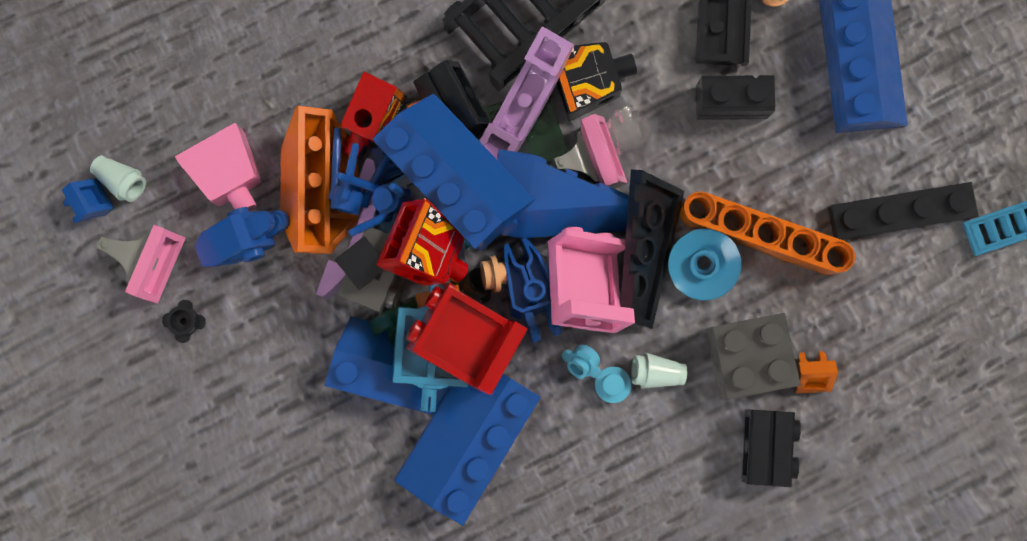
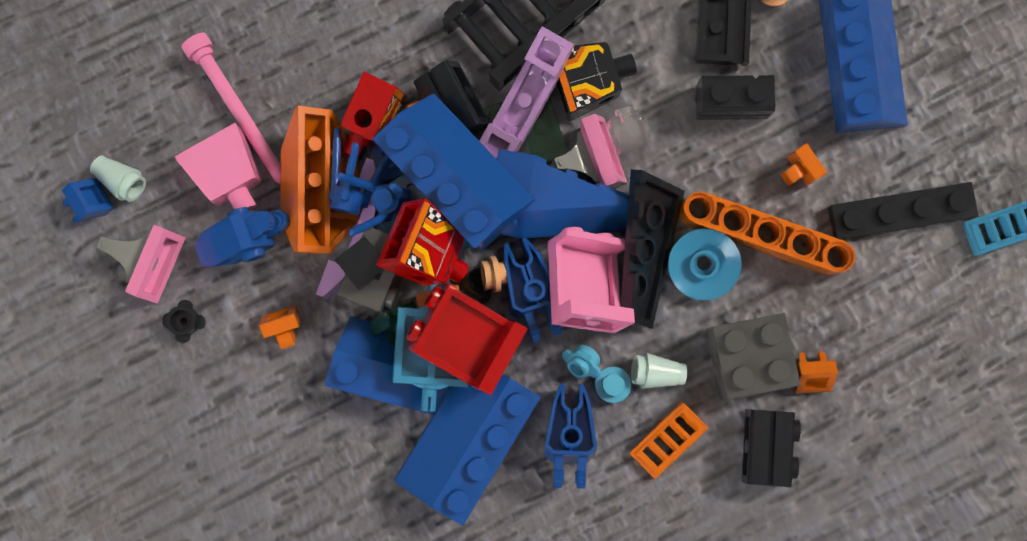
(200, 50): none -> bright pink piece
(282, 325): none -> orange tile
(570, 436): none -> blue hinge
(698, 428): none -> orange slope
(804, 166): none -> orange tile

